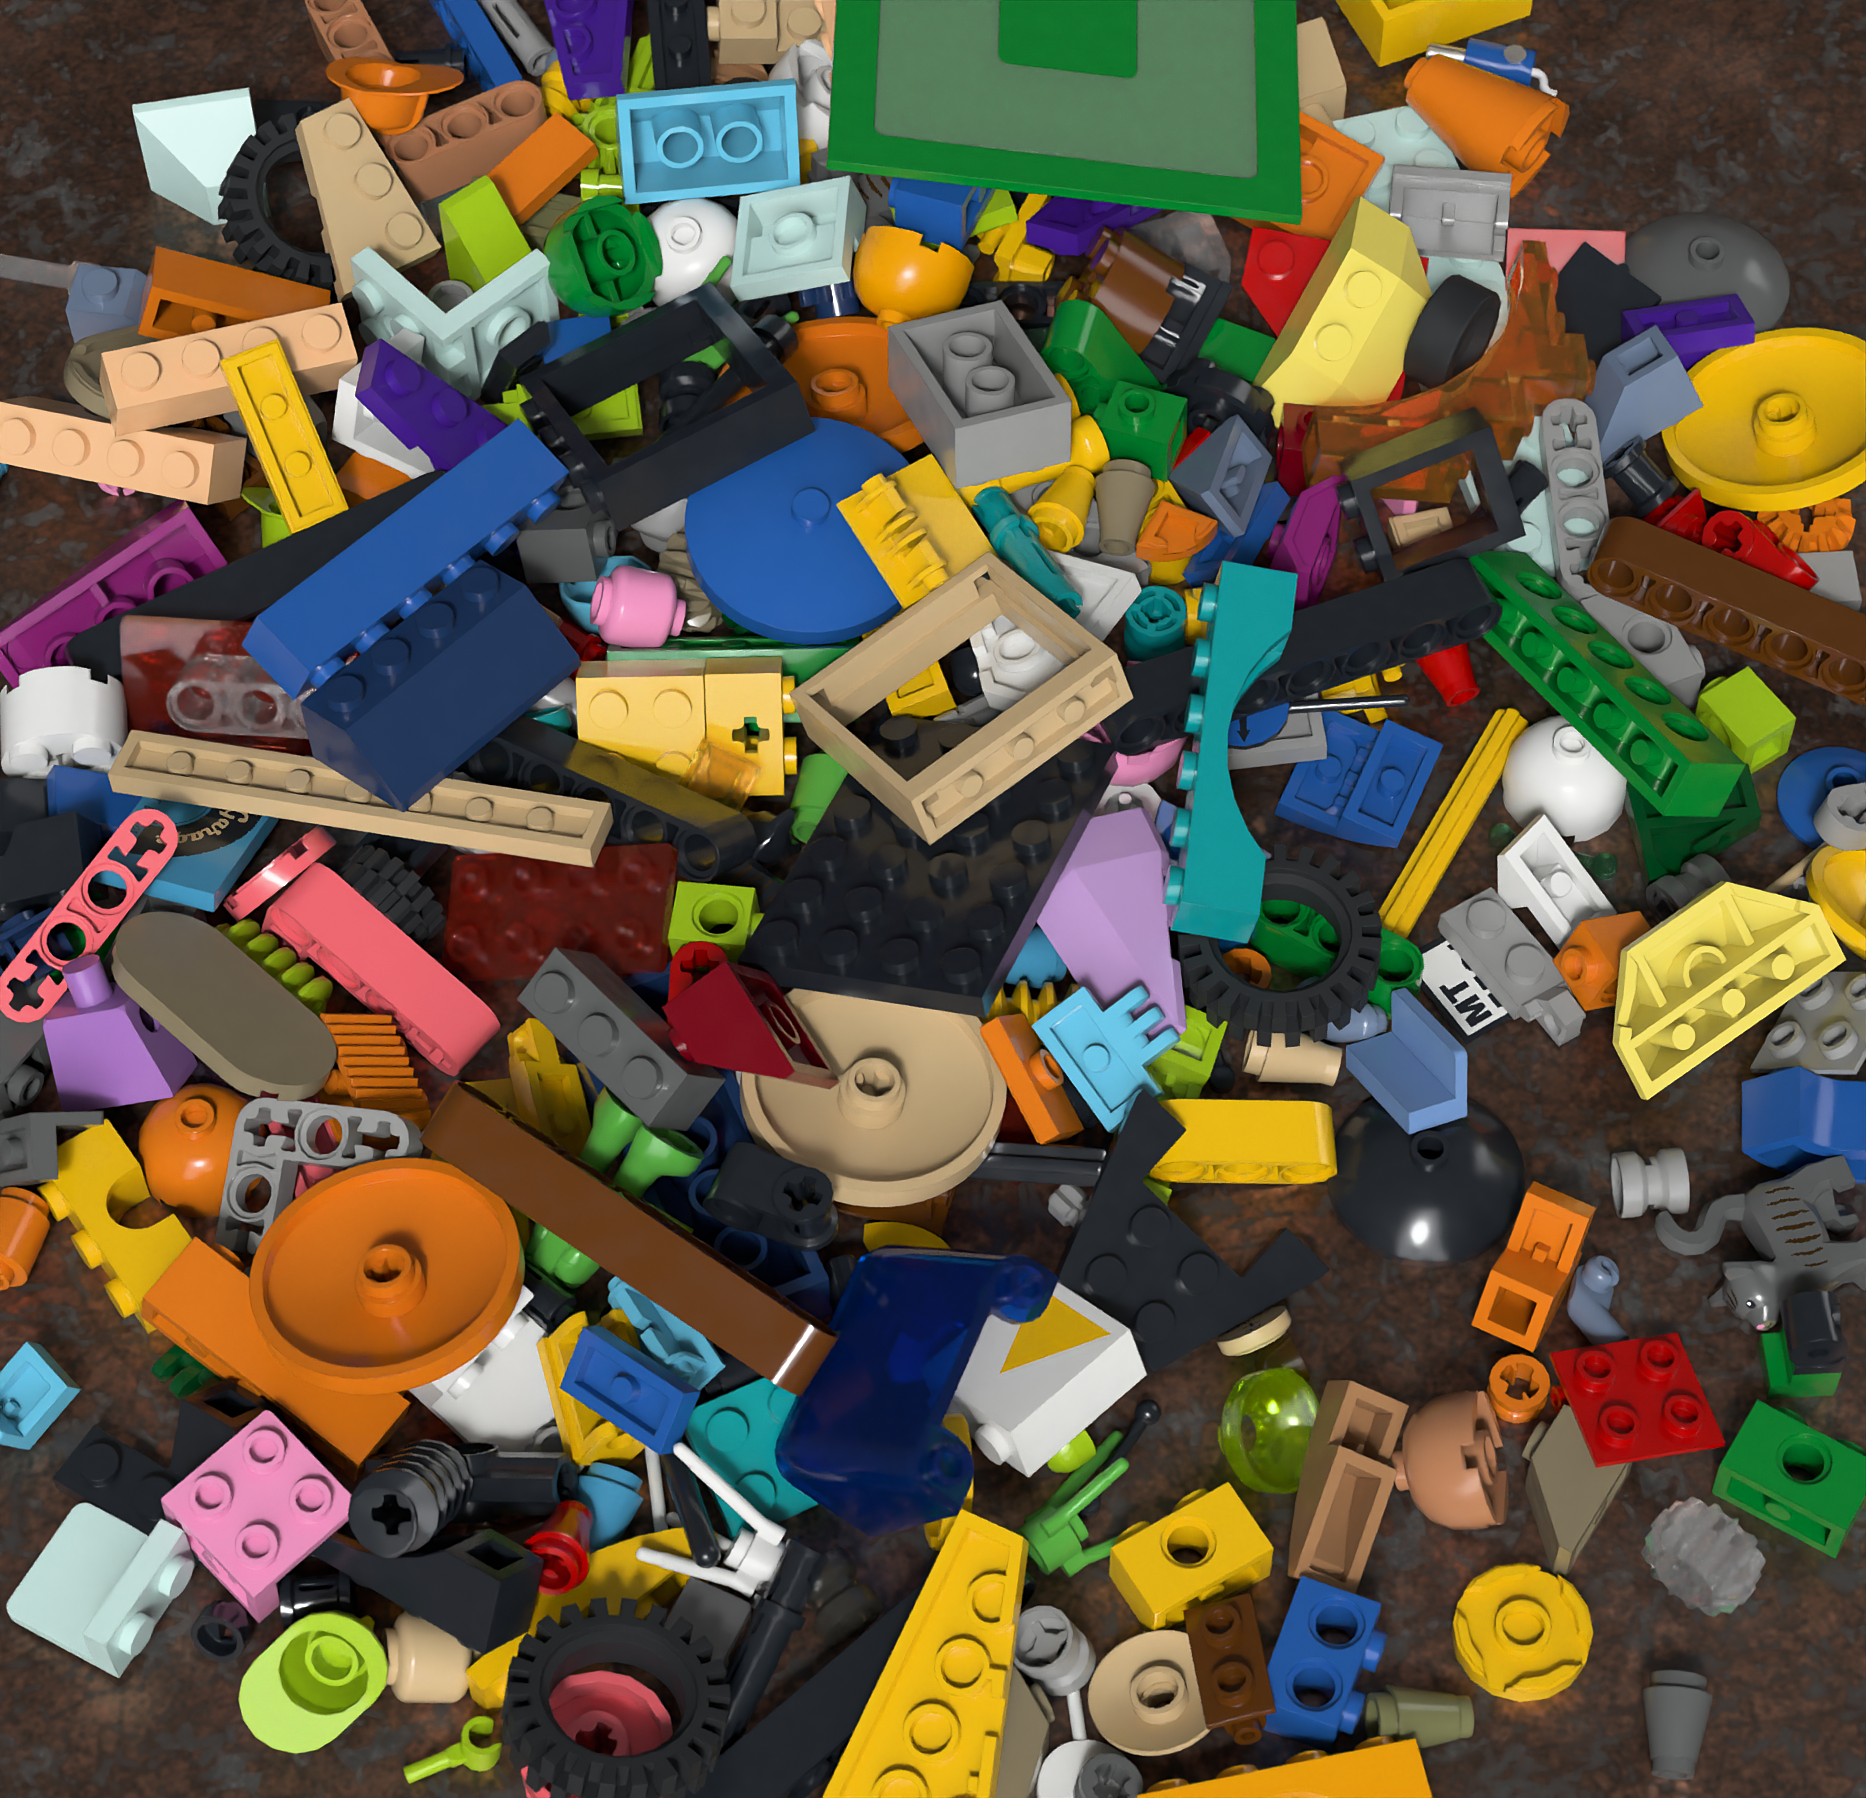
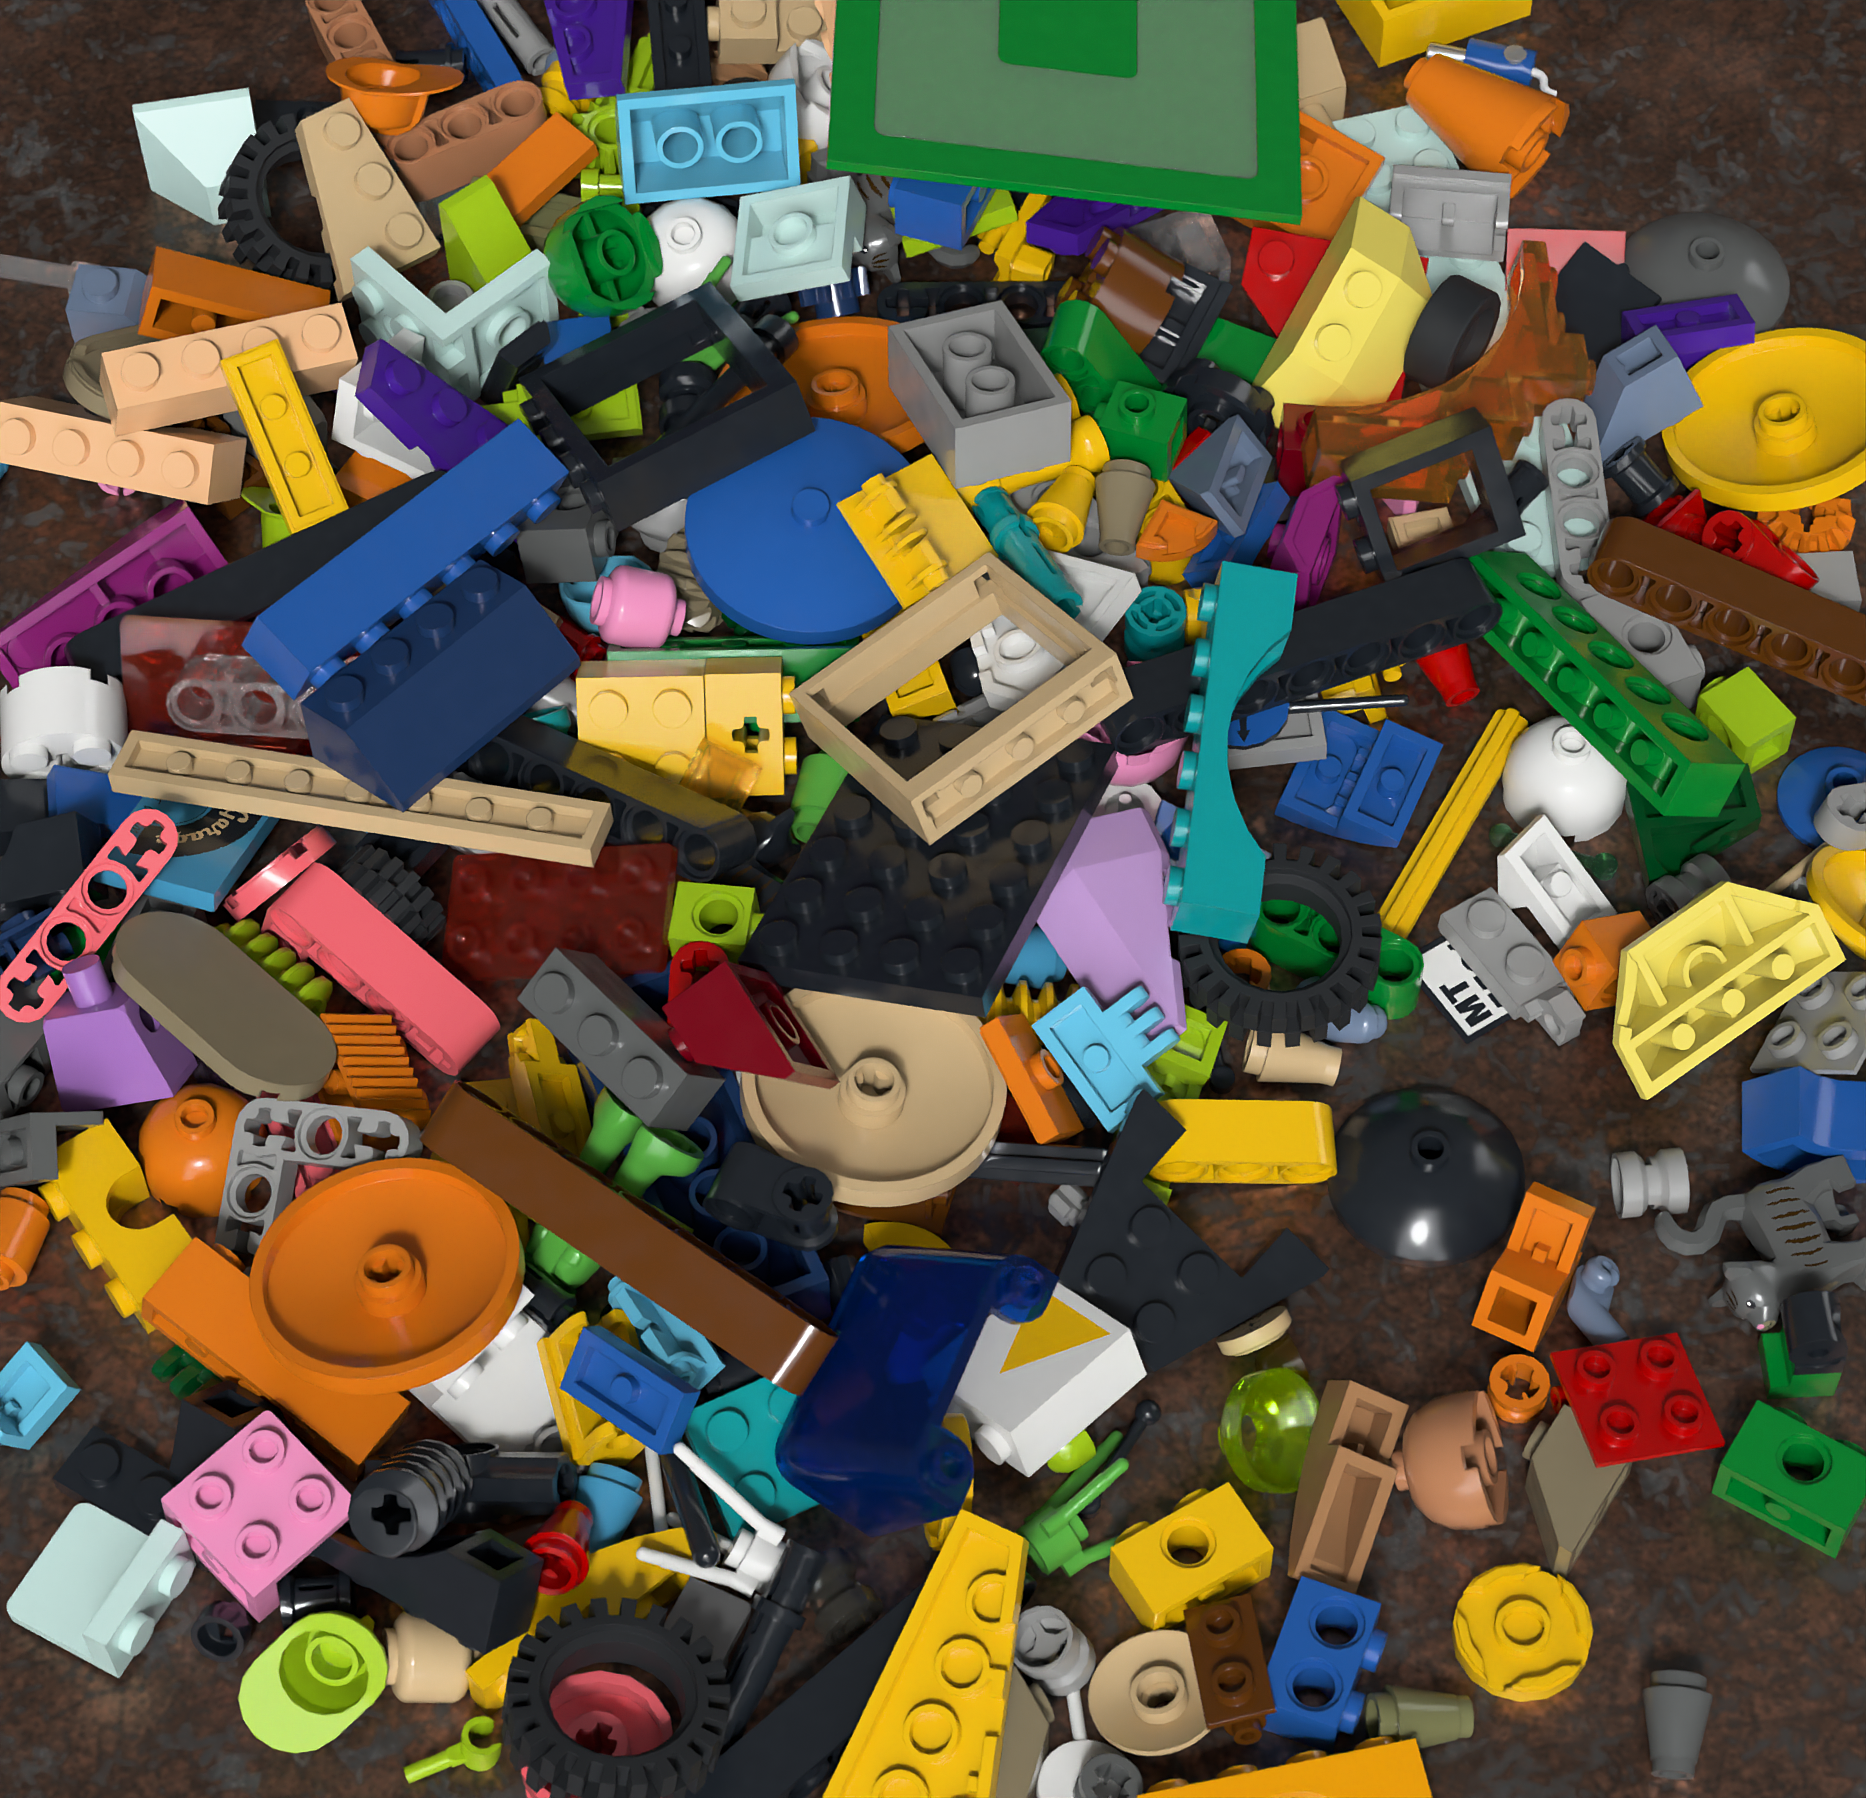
(905, 279): light orange cylinder -> none
(1413, 1069): medium blue panel -> none
(1703, 1556): clear gear -> none

